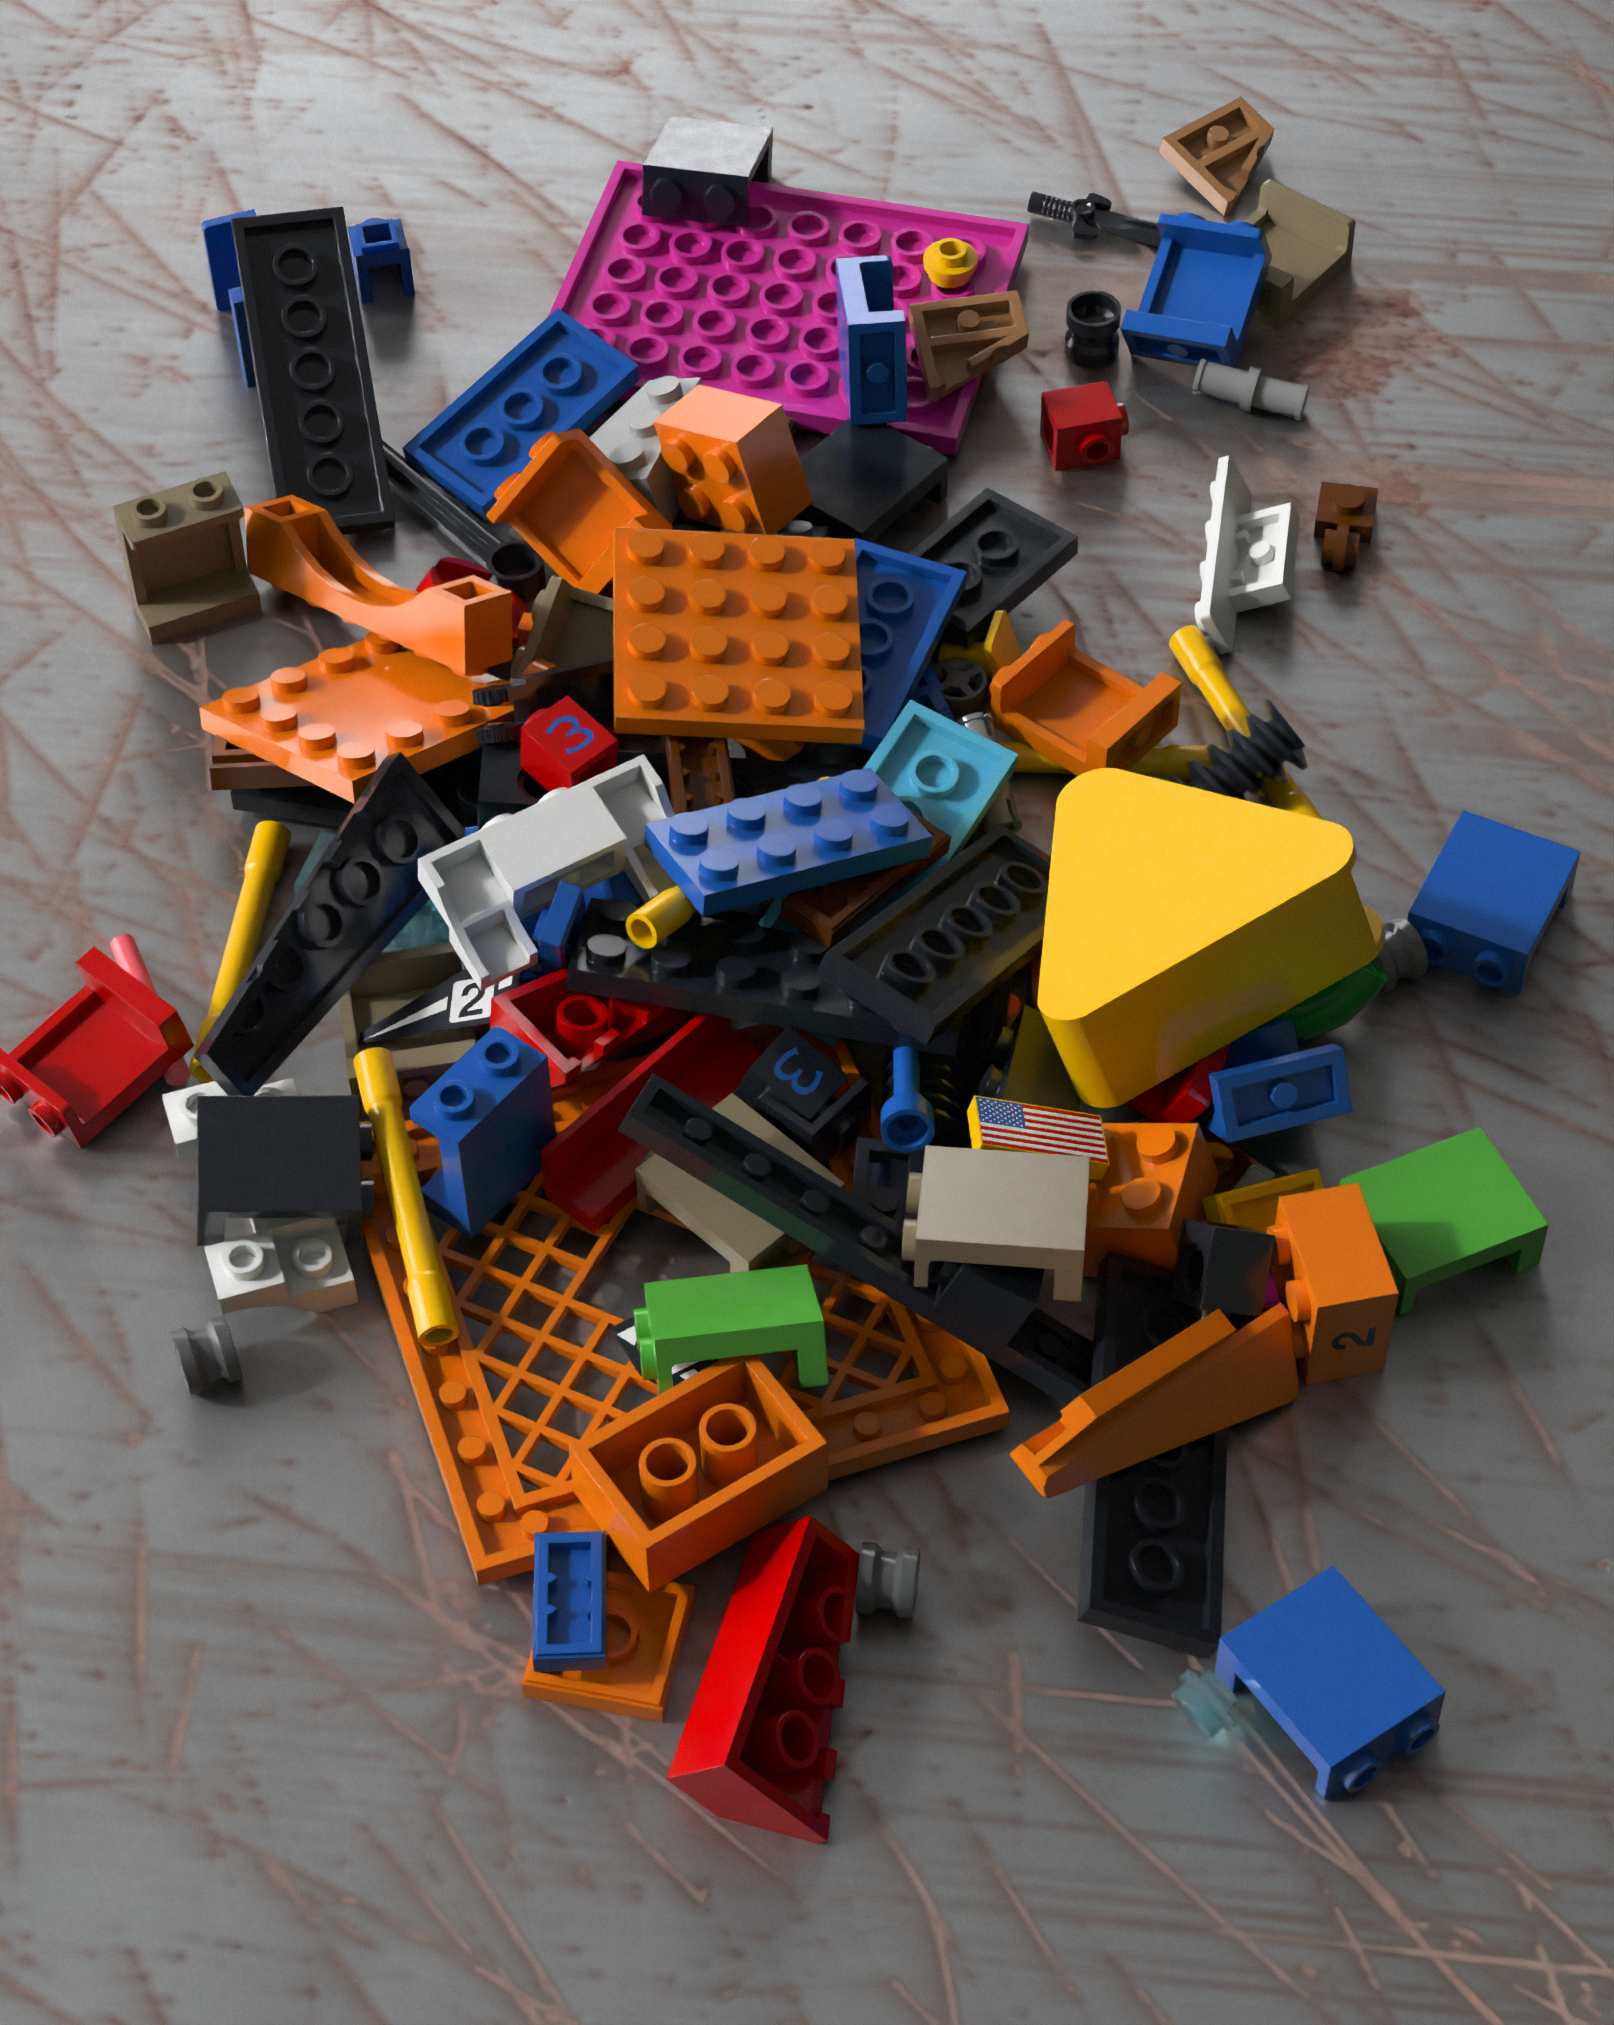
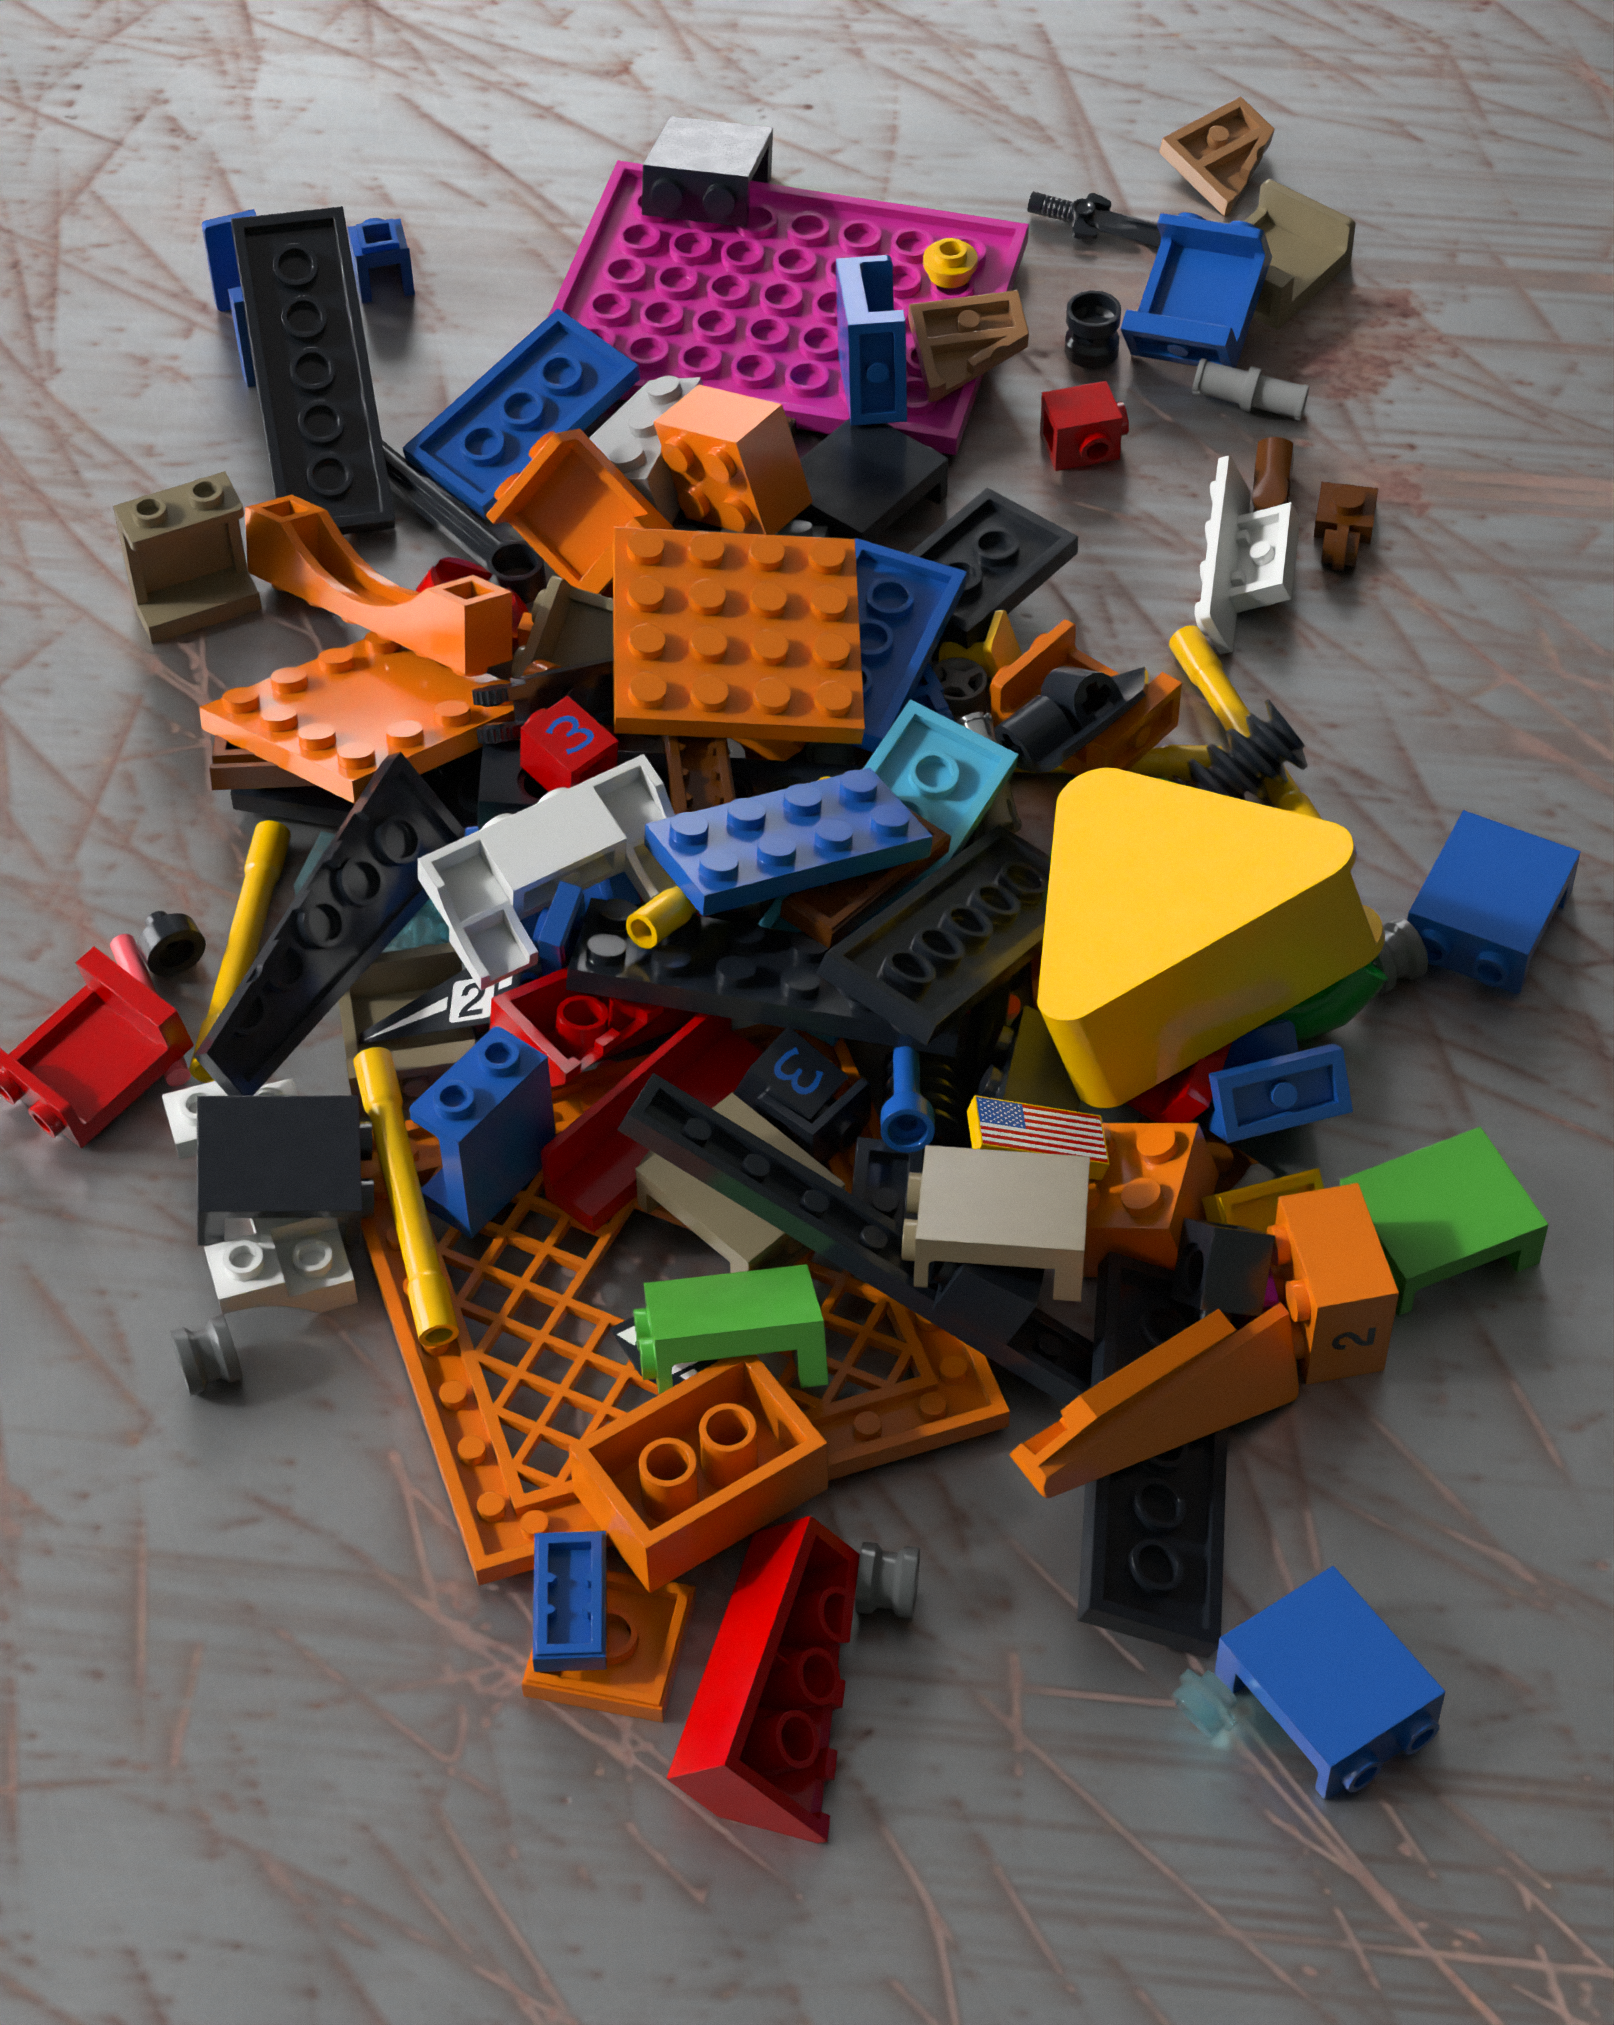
(170, 943): none -> black tile
(1068, 715): none -> black panel
(1272, 473): none -> reddish brown bar

